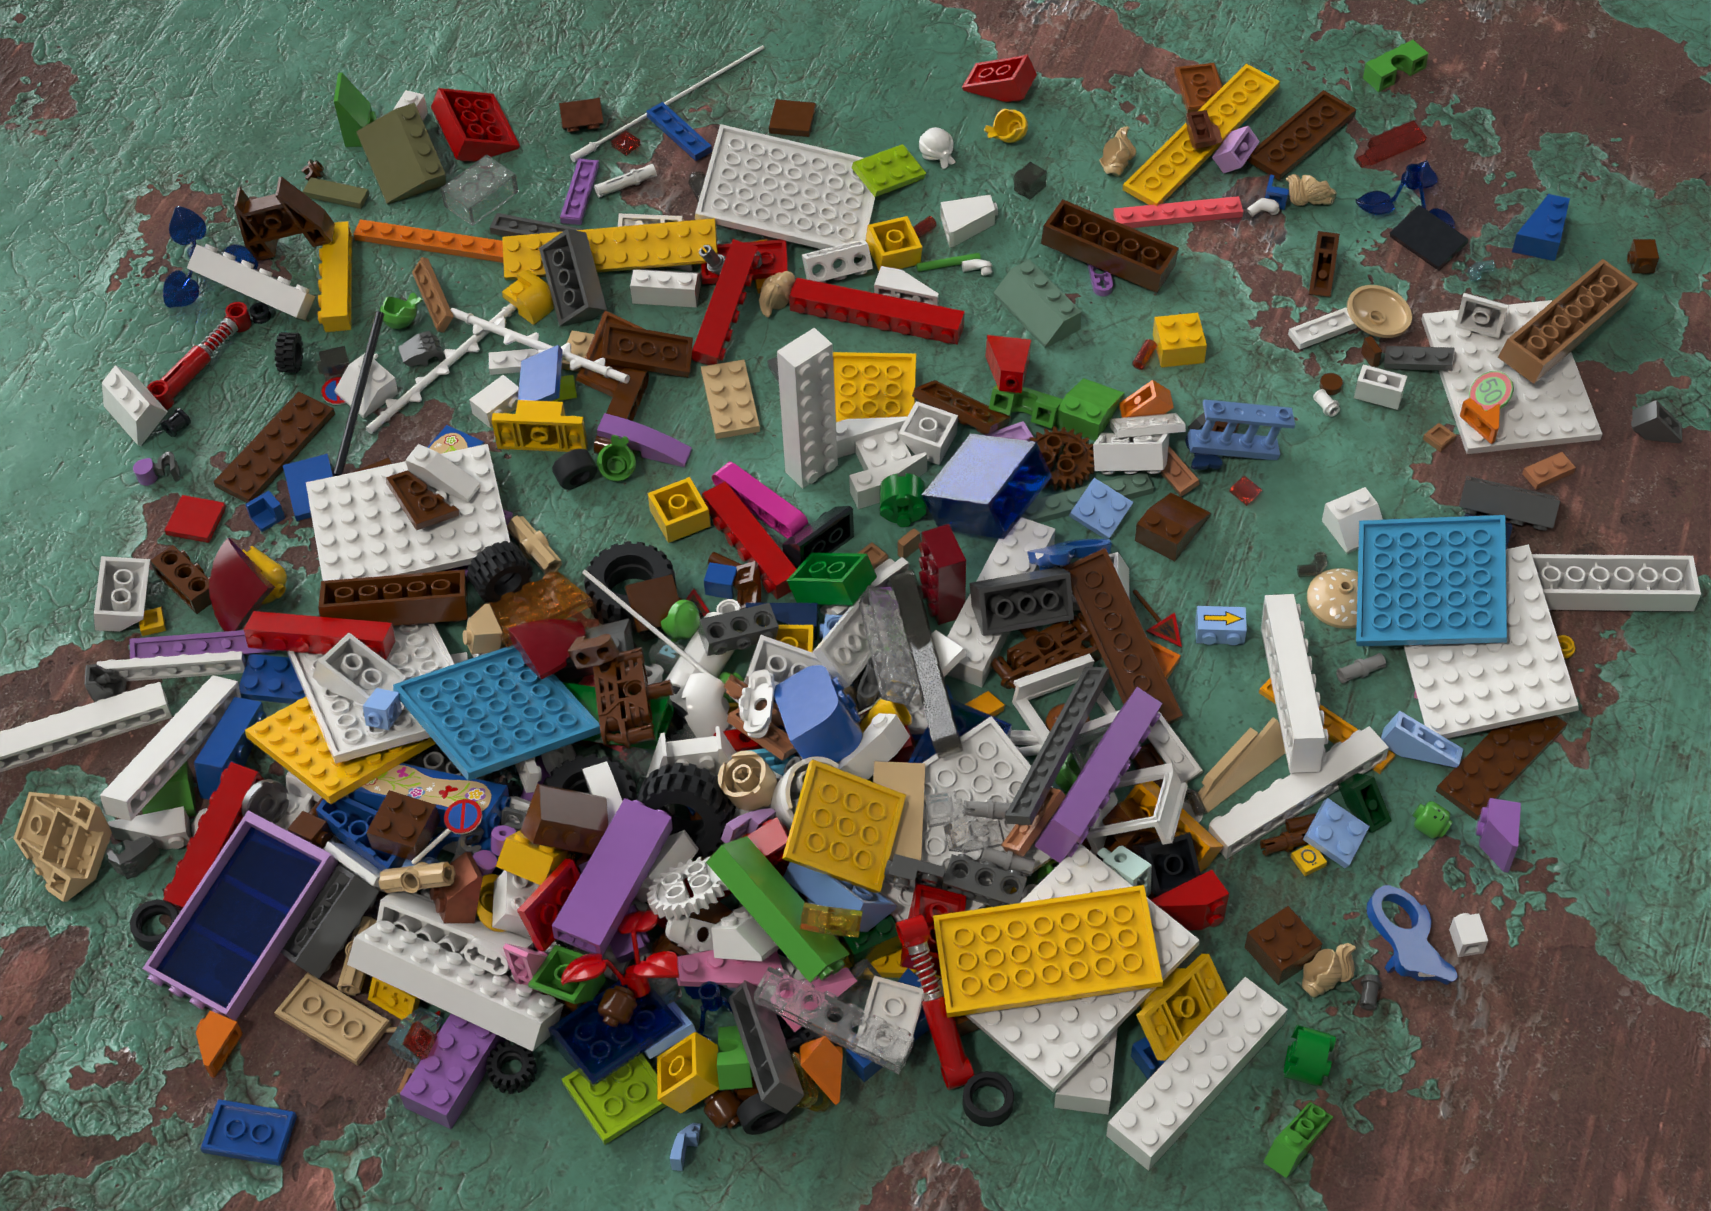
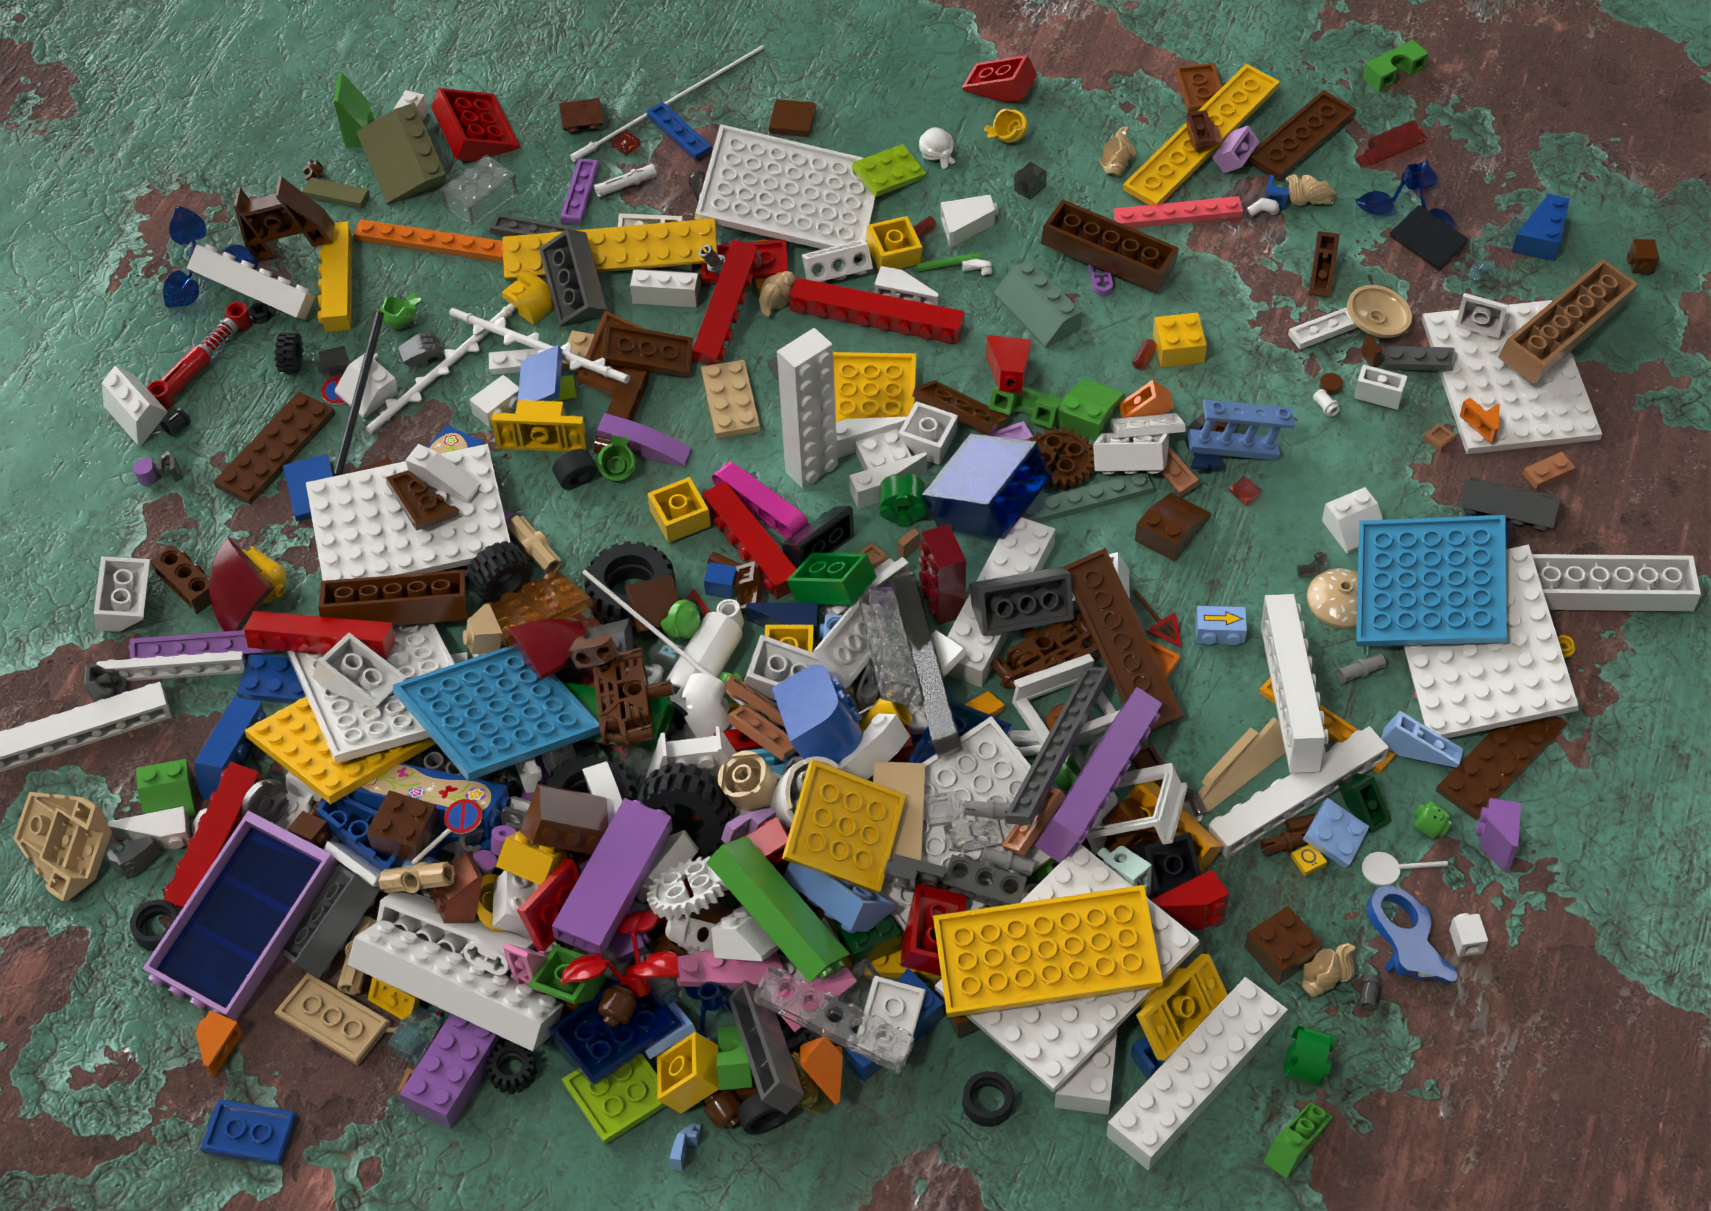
(152, 622): yellow tile -> none
(169, 749): white brick -> none
(195, 518): red tile -> none
(265, 511): blue panel -> none
(382, 709): light blue brick -> none
(419, 1040): clear red tile -> none
(432, 294): medium nougat tile -> none
(743, 620): dark grey brick -> none
(760, 688): white piece -> none
(831, 920): clear yellow brick -> none
(954, 1063): red piece -> none
(1062, 553): blue animal -> none
(1101, 509): light blue plate -> none
(1173, 750): white tile -> none
(1384, 869): none -> white piece
(1492, 389): piece -> none
(1656, 423): dark grey slope -> none

